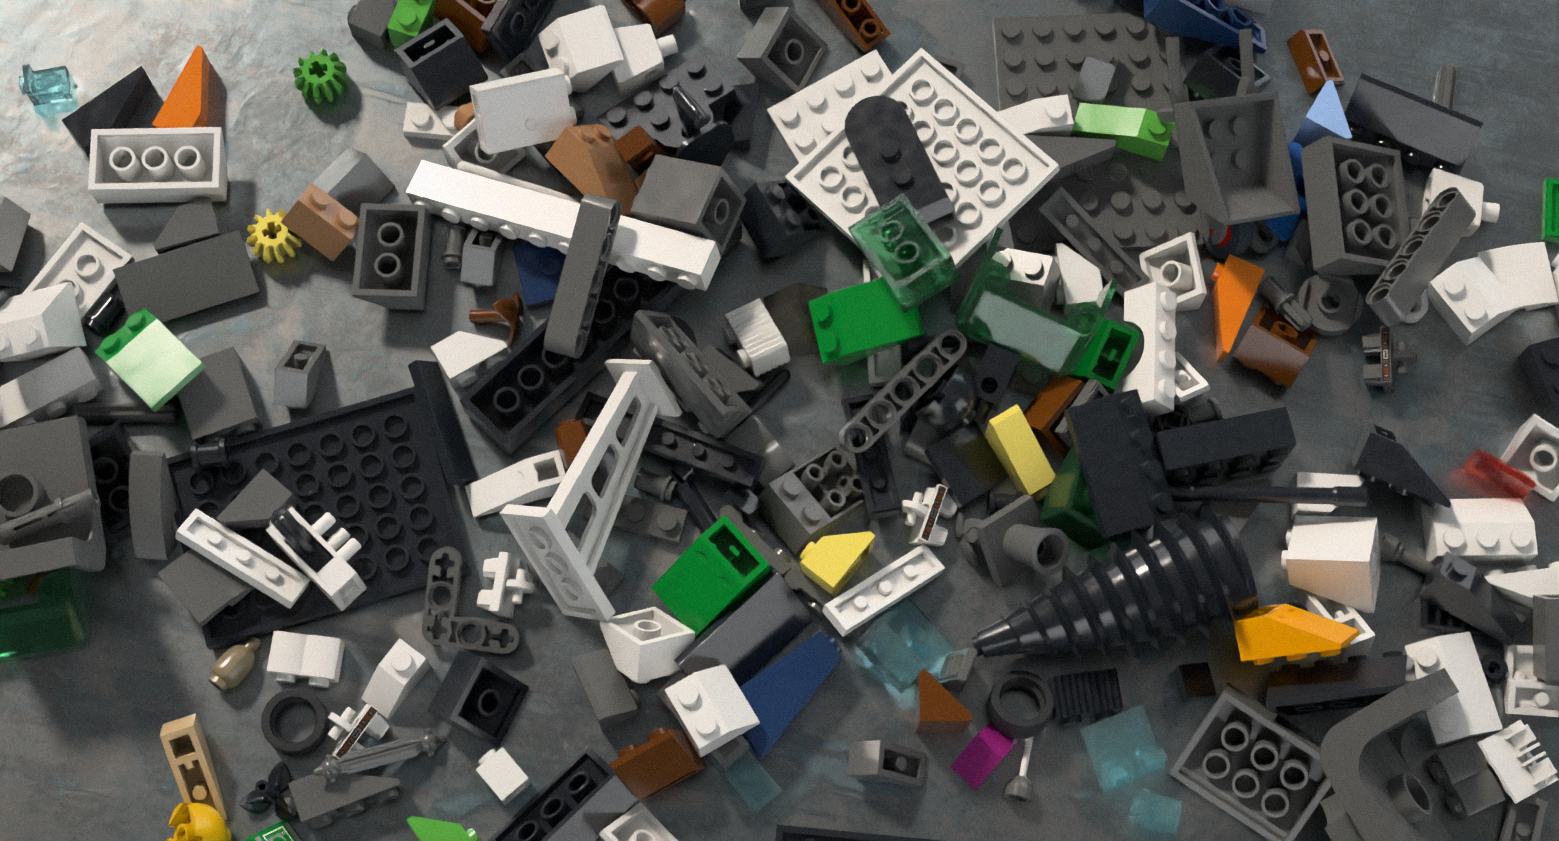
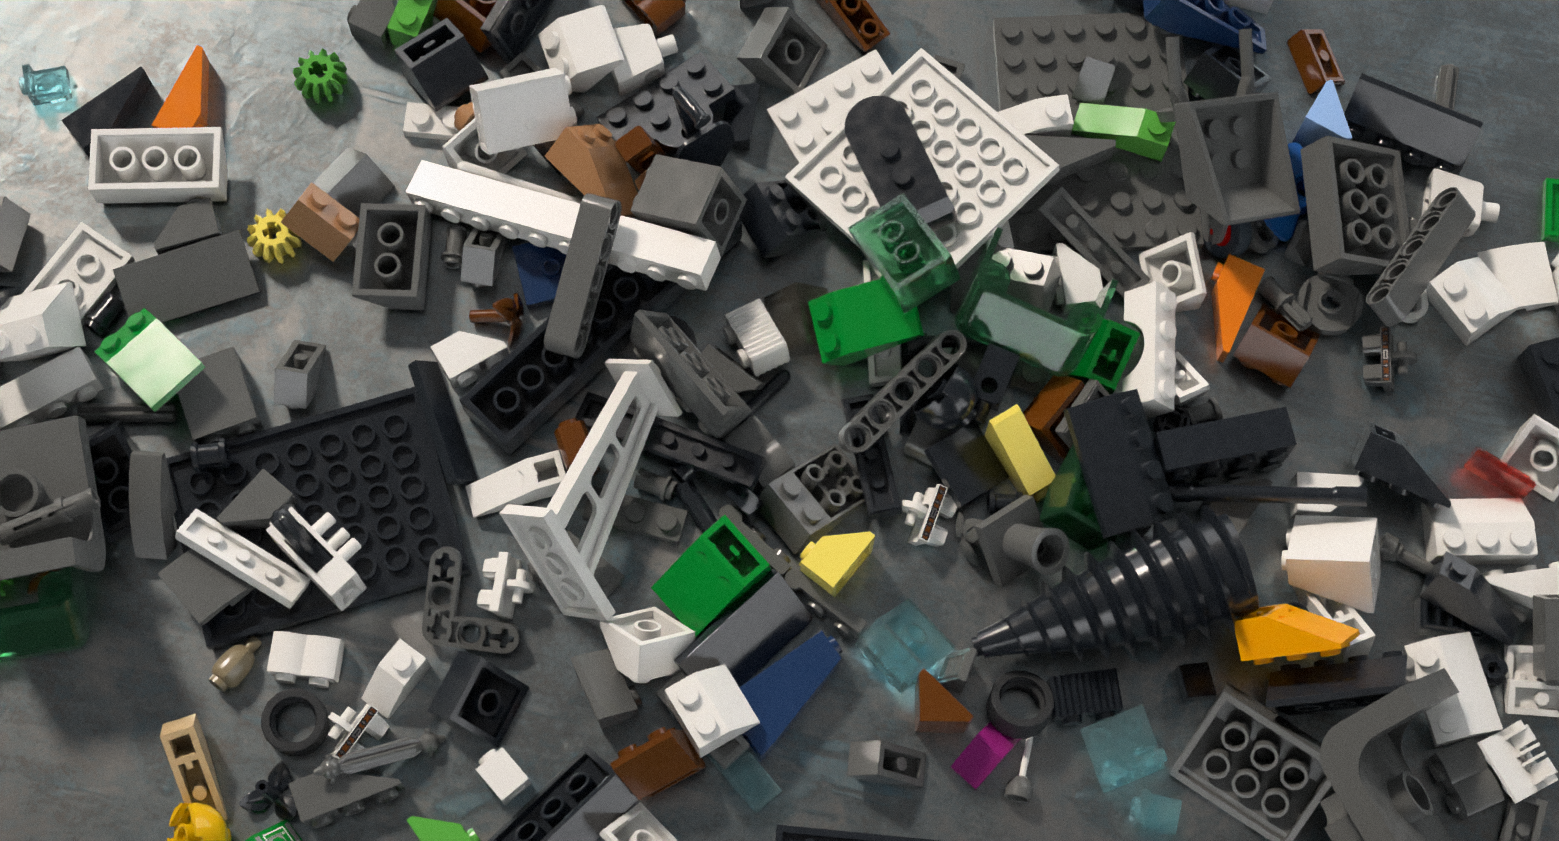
(883, 589): white plate -> none

